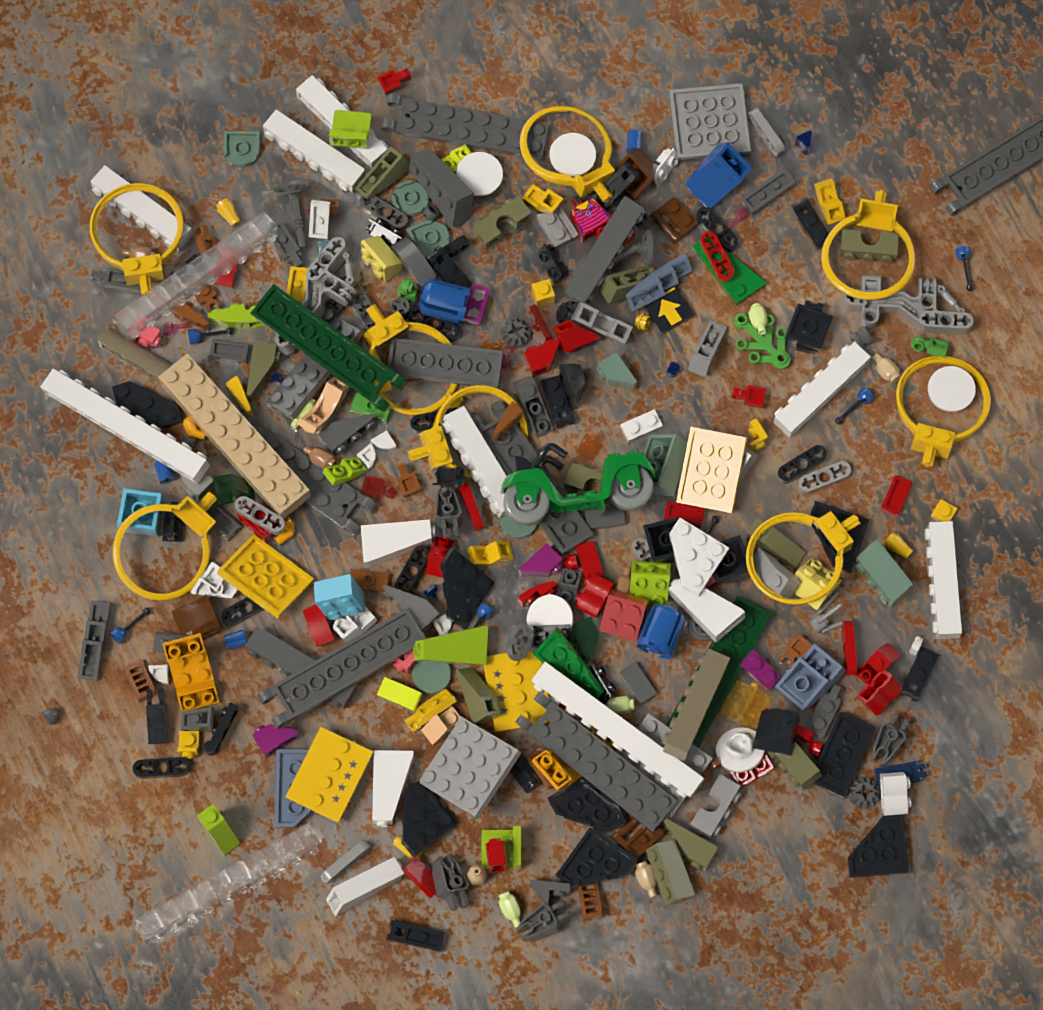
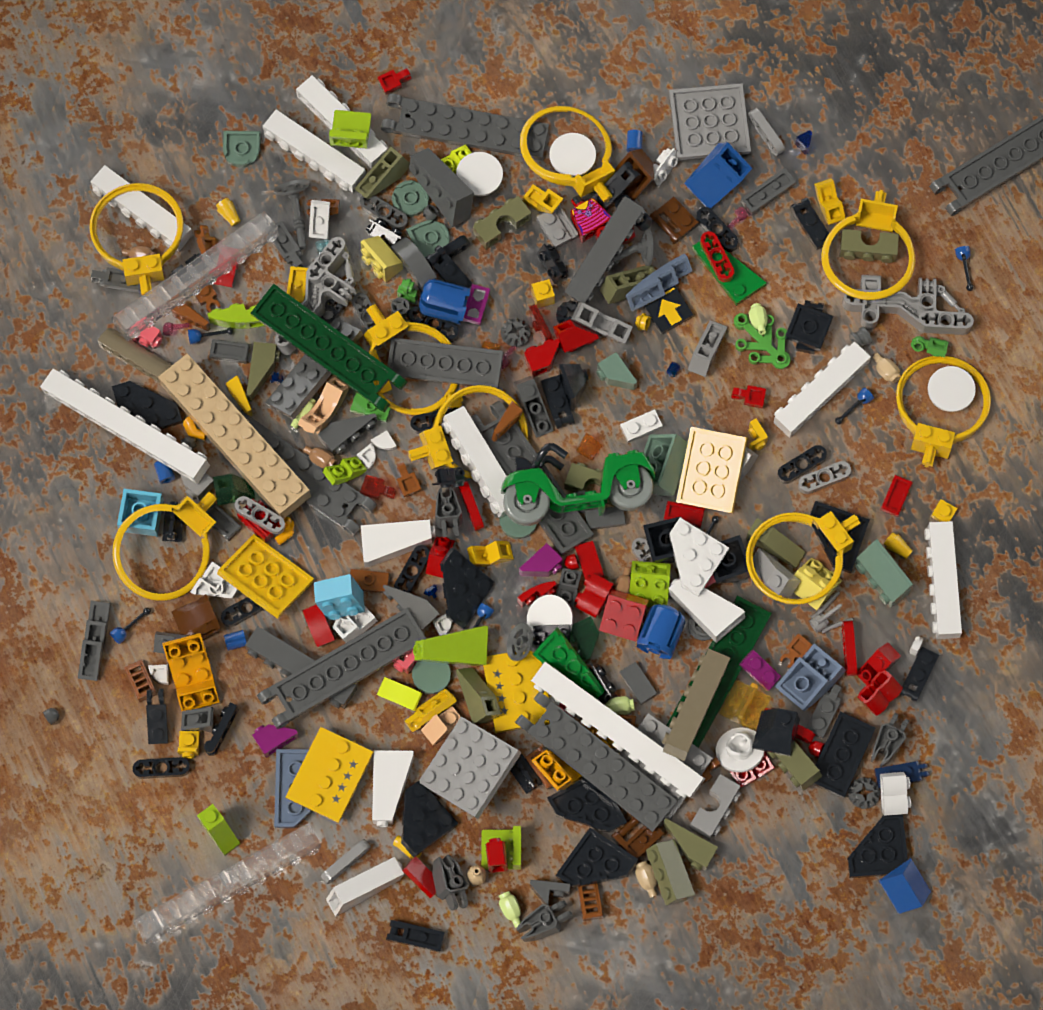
(905, 887): none -> blue slope

